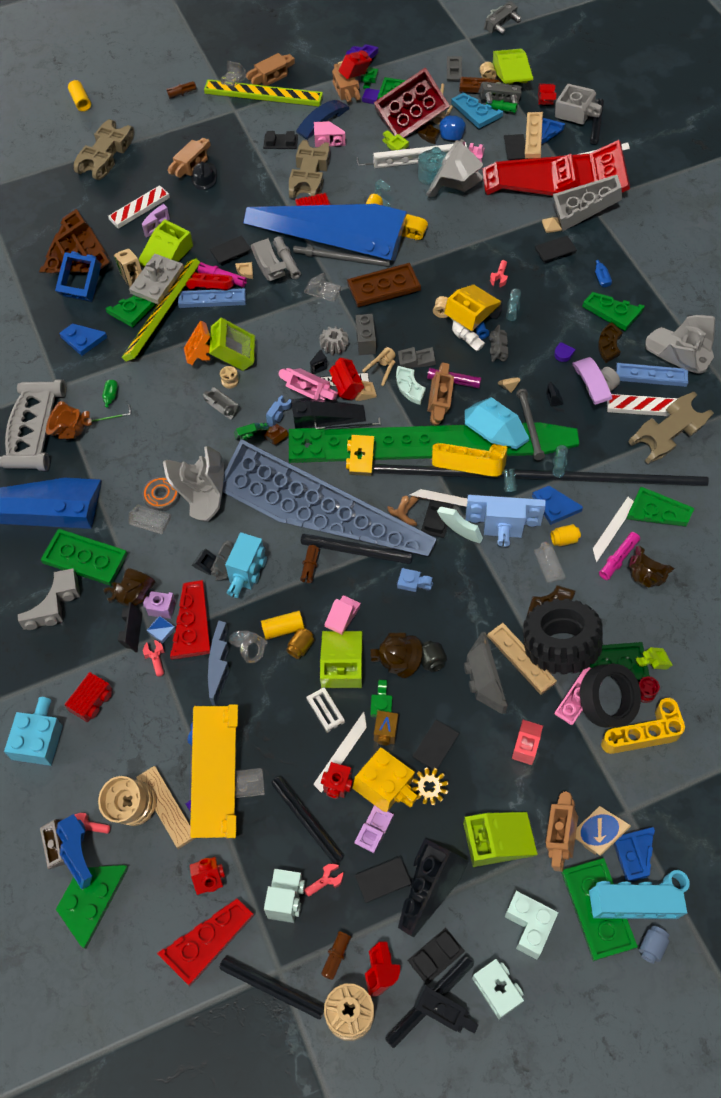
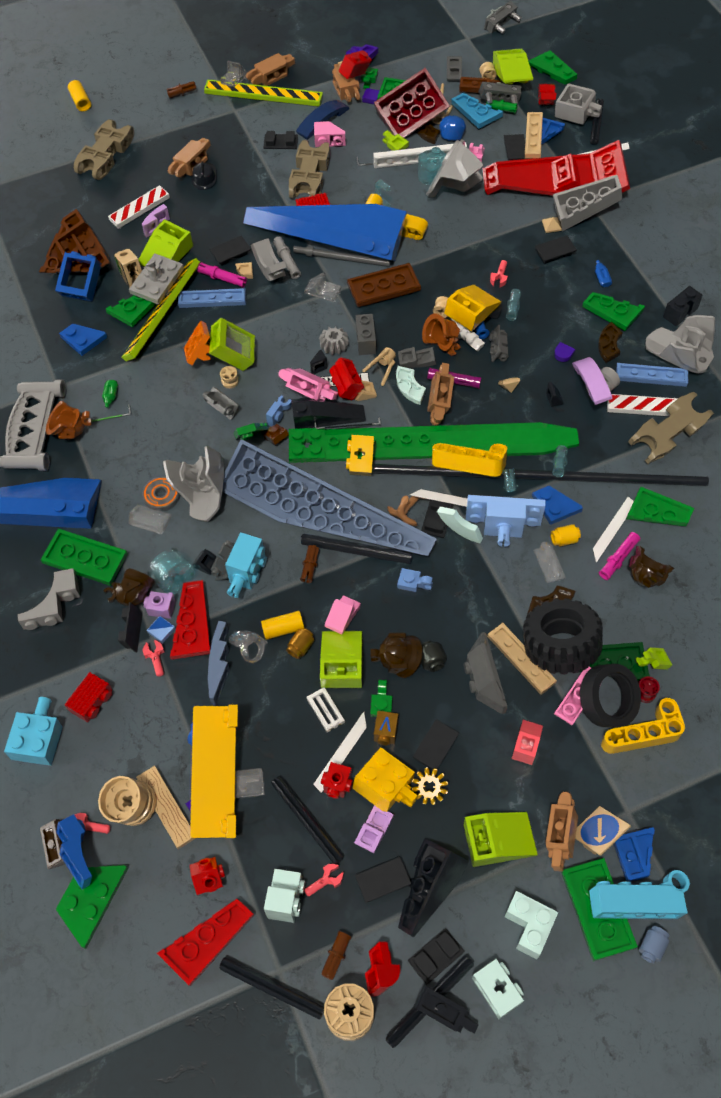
(171, 570): none -> clear light blue brick
(210, 281): red plate -> none
(441, 332): none -> dark orange helmet
(496, 423): medium azure wedge -> none
(538, 453): dark grey bar -> none
(554, 66): none -> green wing
(682, 305): none -> black brick

